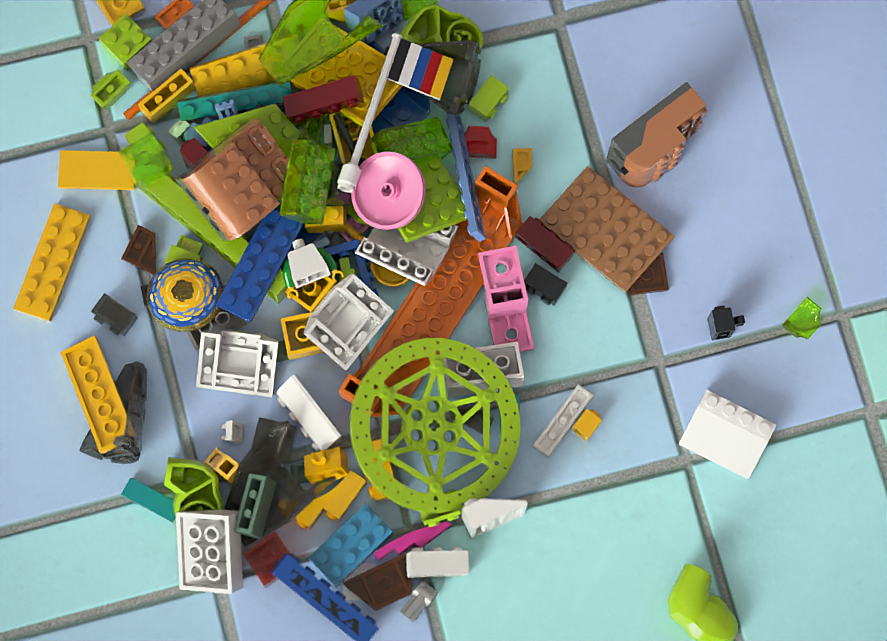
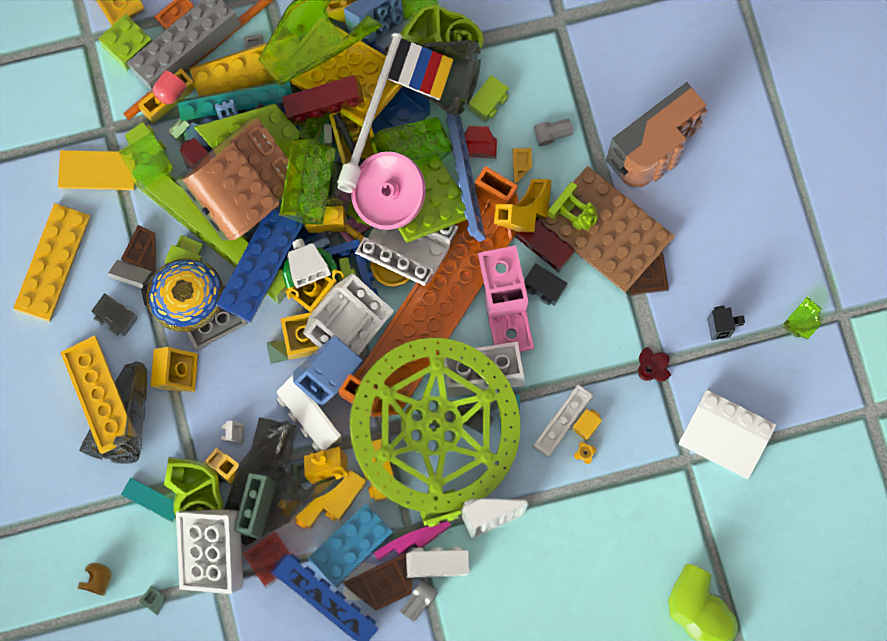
(99, 579): none -> pearl gold helmet
(110, 89): lime slope -> none
(129, 274): none -> light grey tile
(152, 600): none -> sand green slope
(168, 88): none -> coral helmet
(174, 369): none -> yellow slope
(237, 362): white slope -> none
(326, 370): none -> medium blue slope
(523, 214): none -> yellow arch
(548, 132): none -> light grey piece
(567, 202): none -> lime tile
(585, 447): none -> yellow plate
(655, 363): none -> dark red plate

